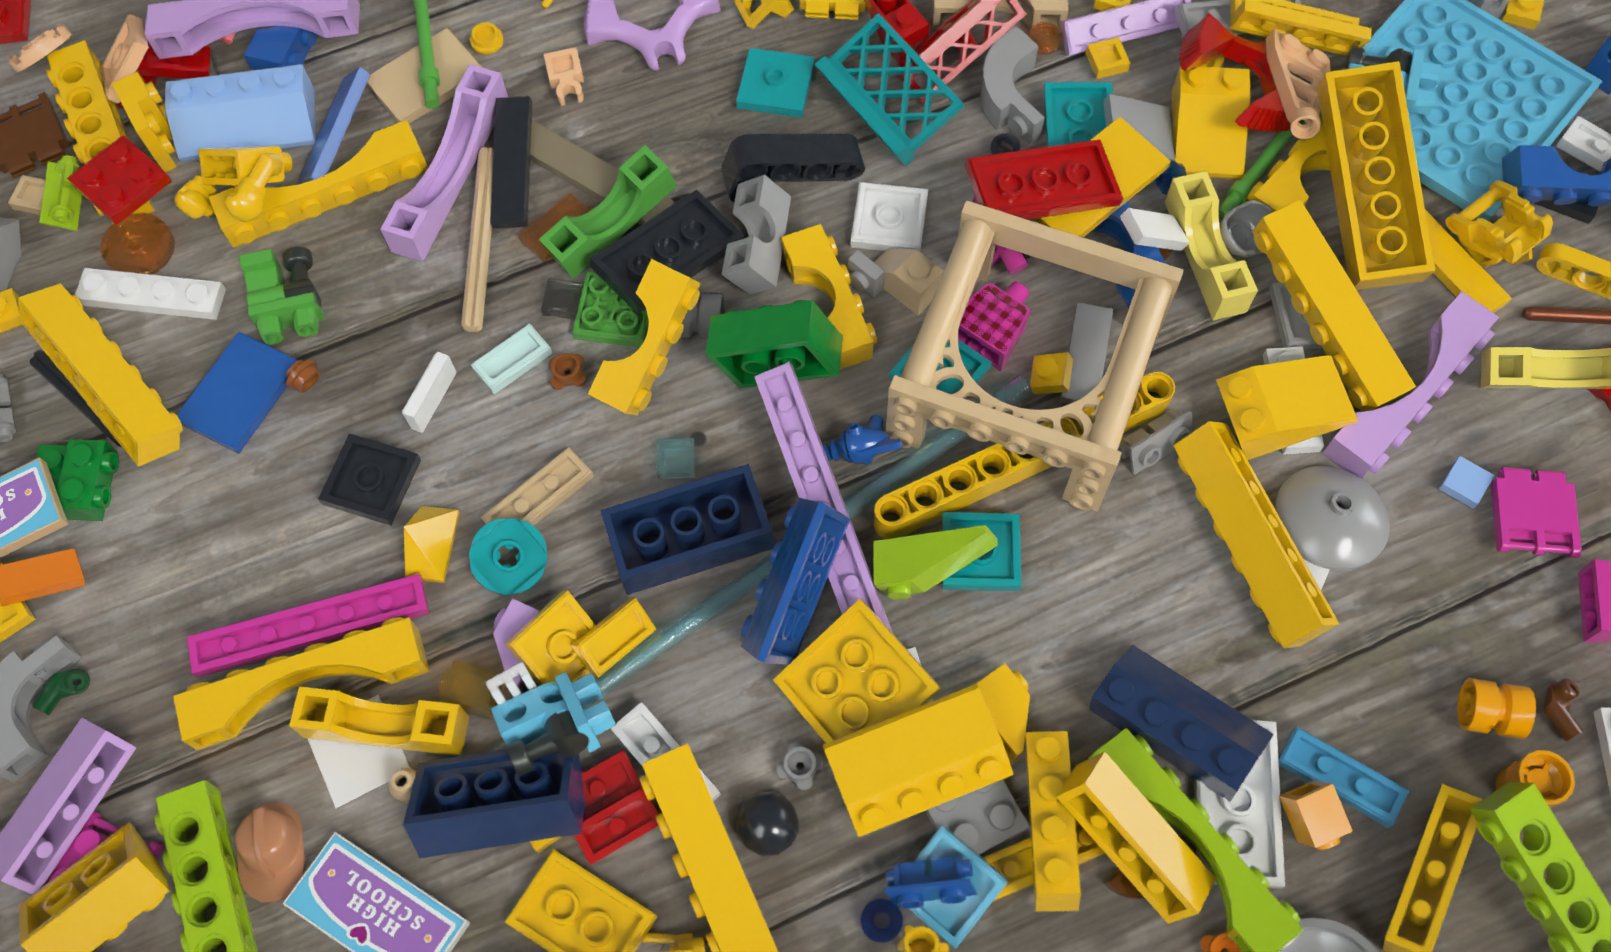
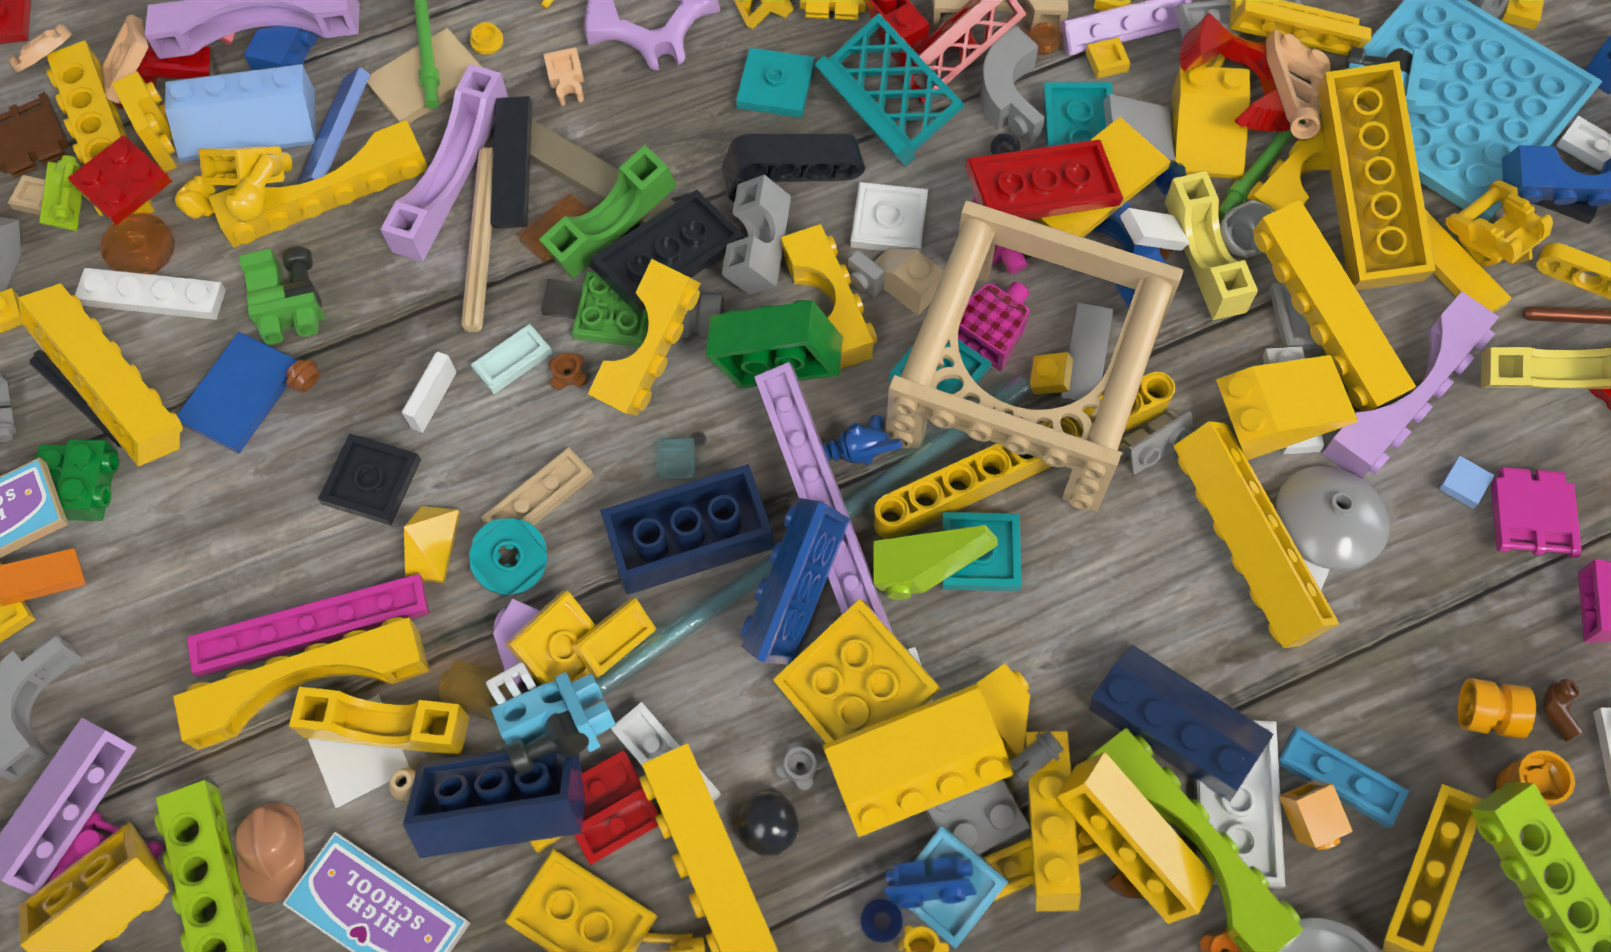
(61, 686): dark green arm -> none
(1038, 753): none -> dark grey pin

